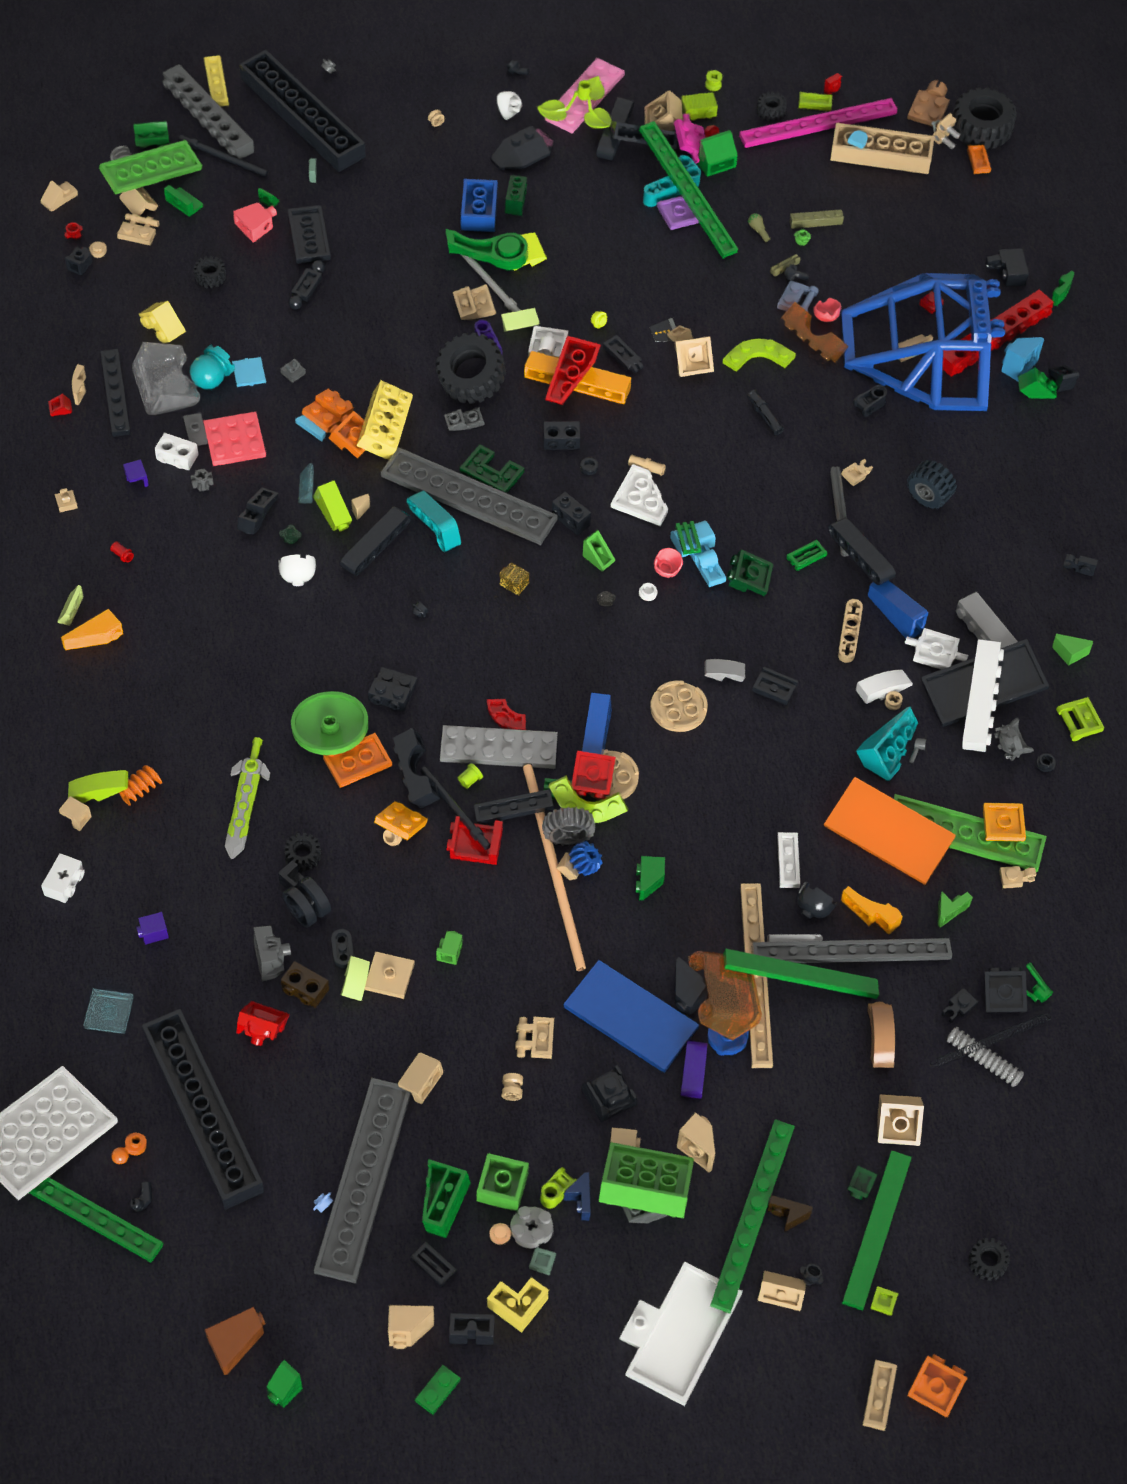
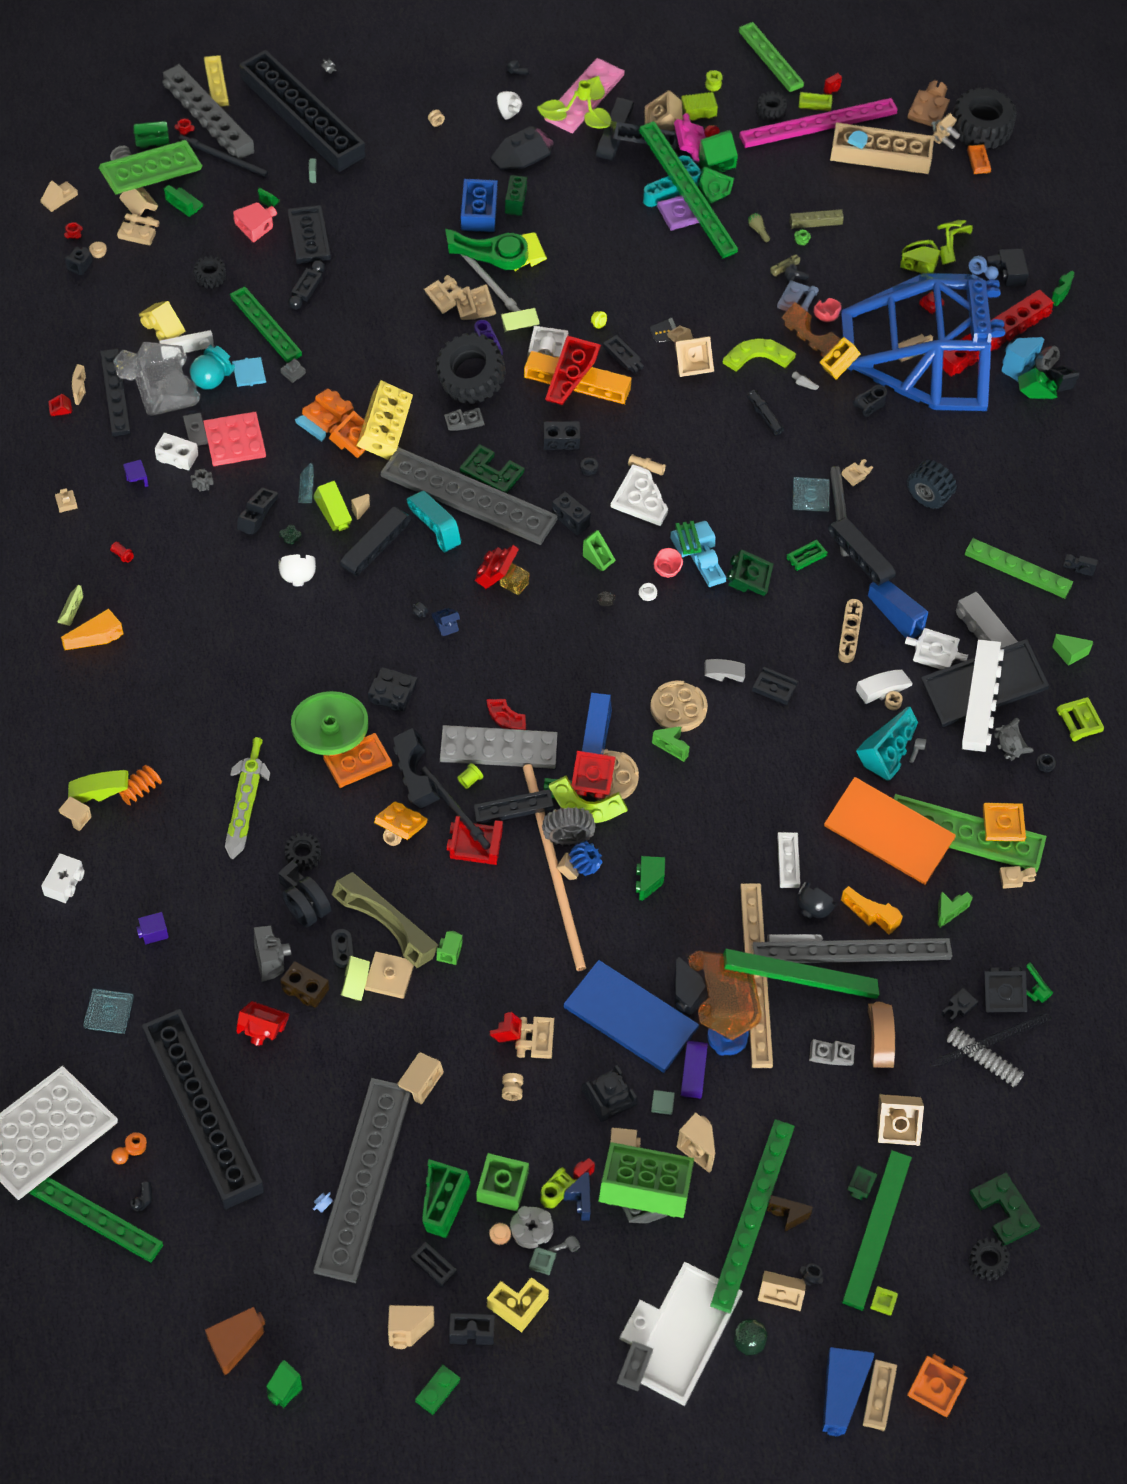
(127, 365): none -> clear brick
(184, 126): none -> red plate
(192, 342): none -> white plate
(266, 324): none -> green plate
(414, 943): none -> olive arch
(441, 297): none -> tan plate
(446, 621): none -> dark blue slope
(495, 565): none -> red plate
(509, 1029): none -> red panel
(571, 1242): none -> dark grey hand
(582, 1167): none -> red plate
(635, 1366): none -> dark grey plate
(662, 1102): none -> sand green tile
(668, 740): none -> bright green slope
(714, 184): none -> green plate
(750, 1336): none -> clear green hair
(771, 57): none -> bright green plate
(804, 381): none -> light grey bar
(810, 494): none -> clear light blue plate
(834, 1054): none -> light grey slope
(840, 358): none -> yellow brick
(843, 1386): none -> blue slope
(920, 259): none -> lime slope
(947, 252): none -> lime plant
(990, 272): none -> medium blue plate
(1018, 568): none -> bright green plate
(1020, 1218): none -> dark green plate
(1047, 358): none -> dark grey beam

